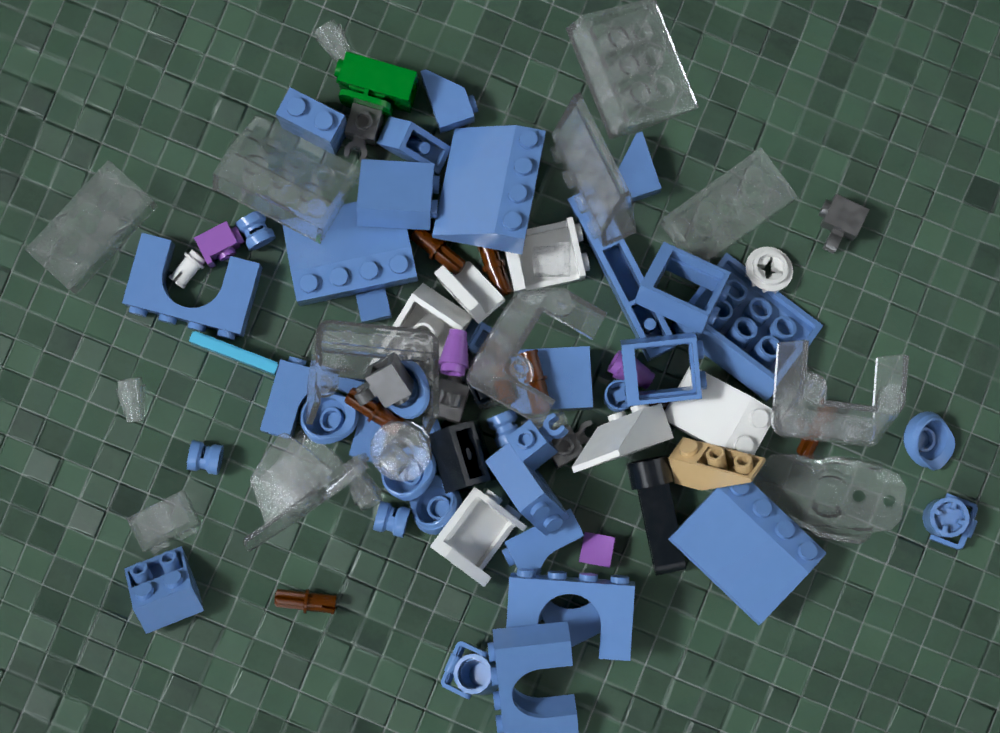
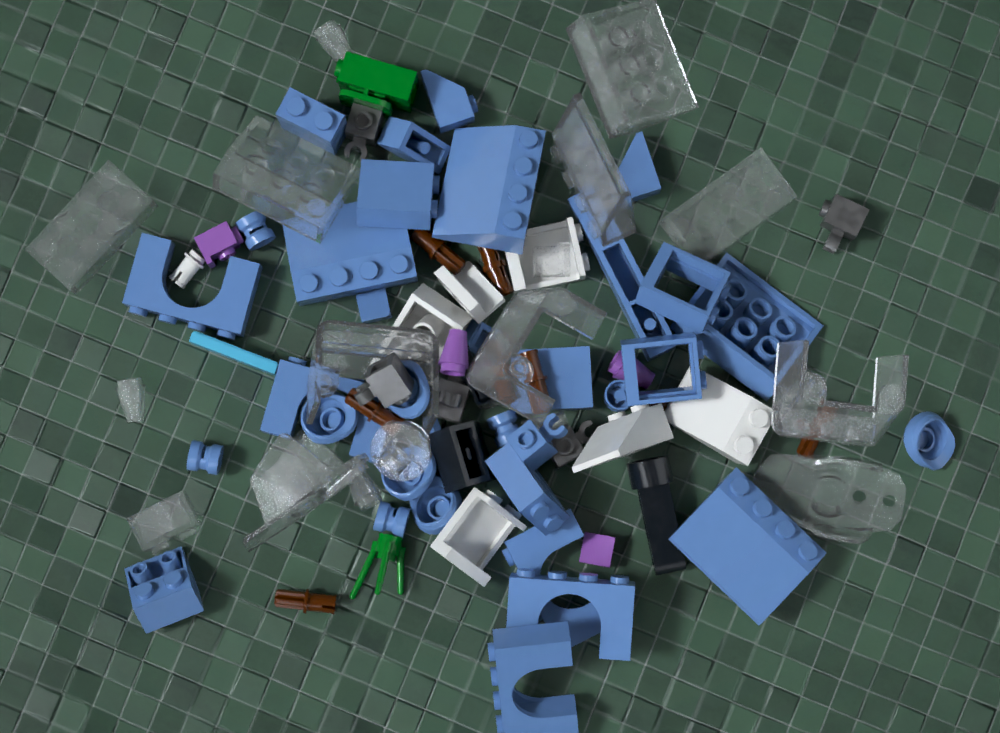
(388, 549): none -> green plant
(469, 672): medium blue piece -> none
(711, 466): tan slope -> none
(779, 264): white gear -> none
(950, 518): medium blue piece -> none

